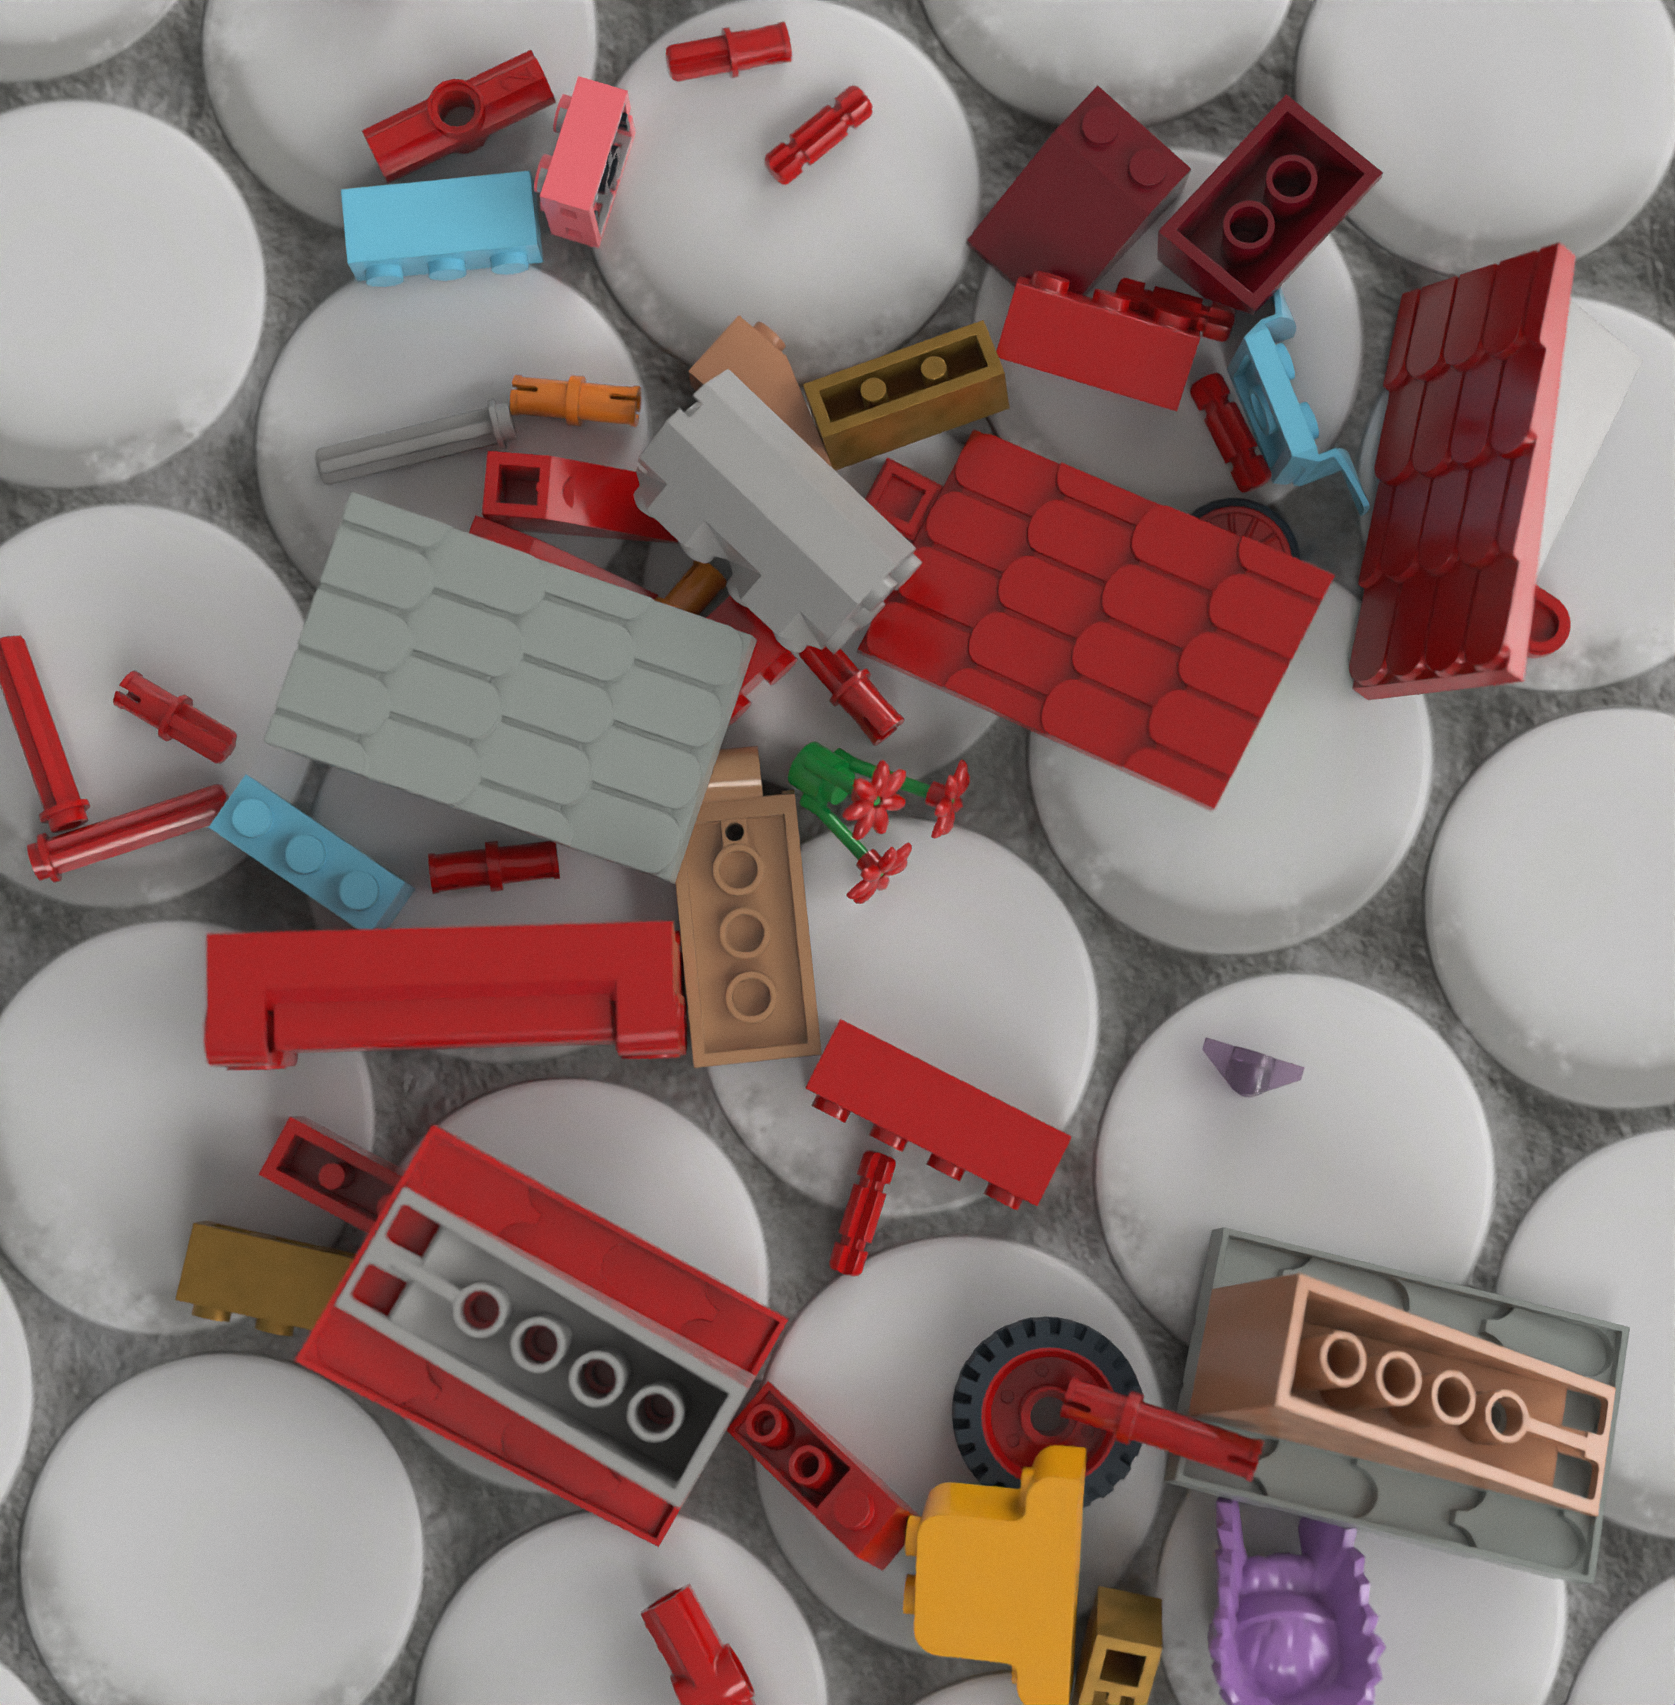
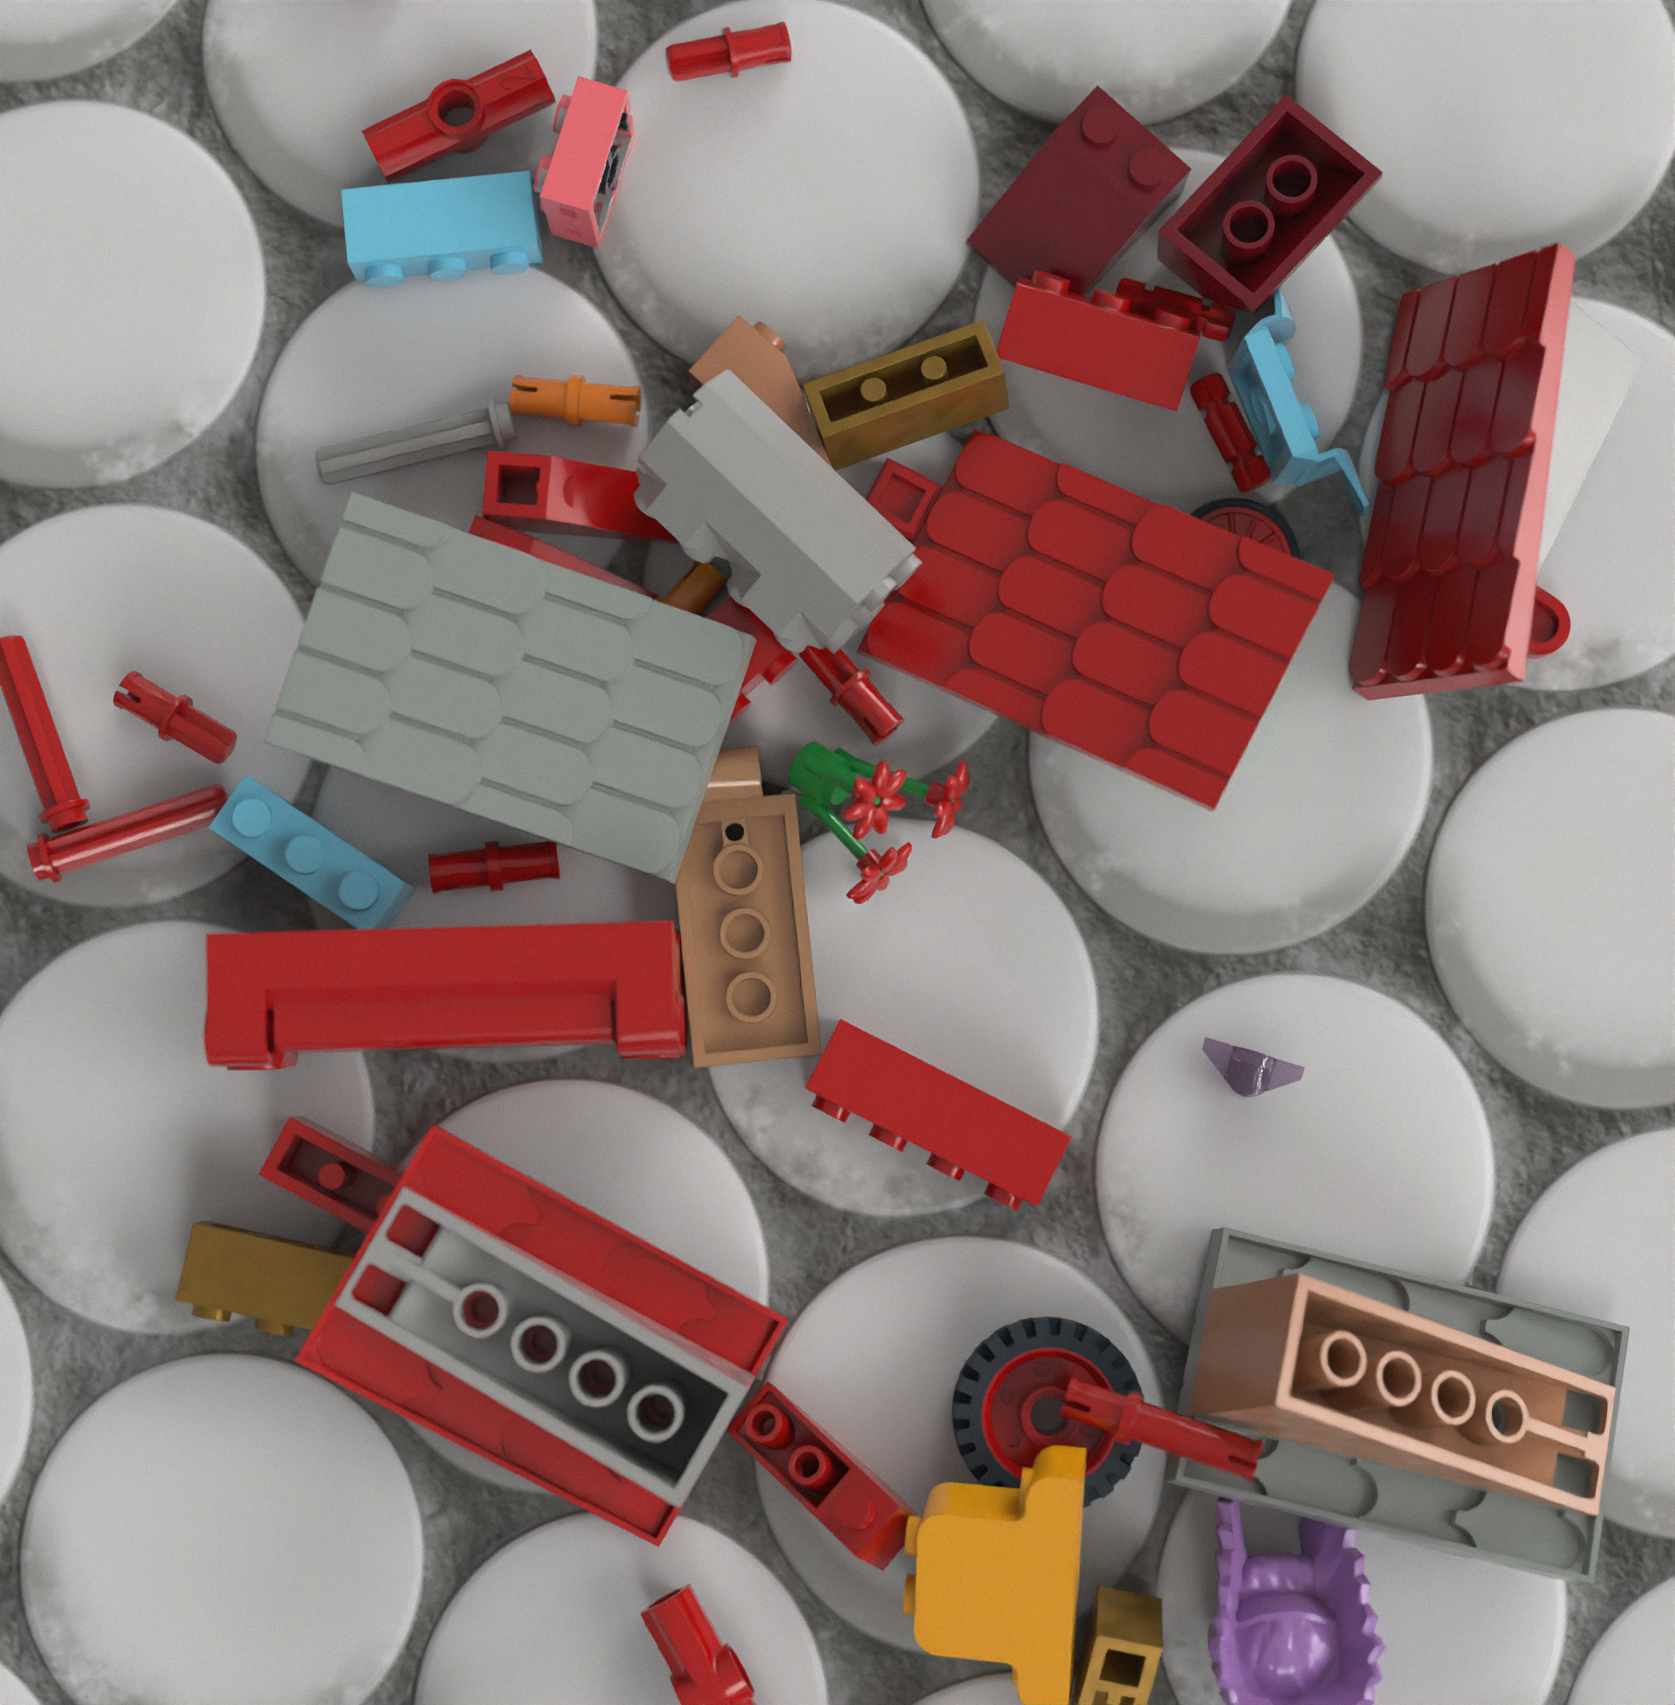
(818, 135): red axle -> none
(862, 1213): red axle -> none

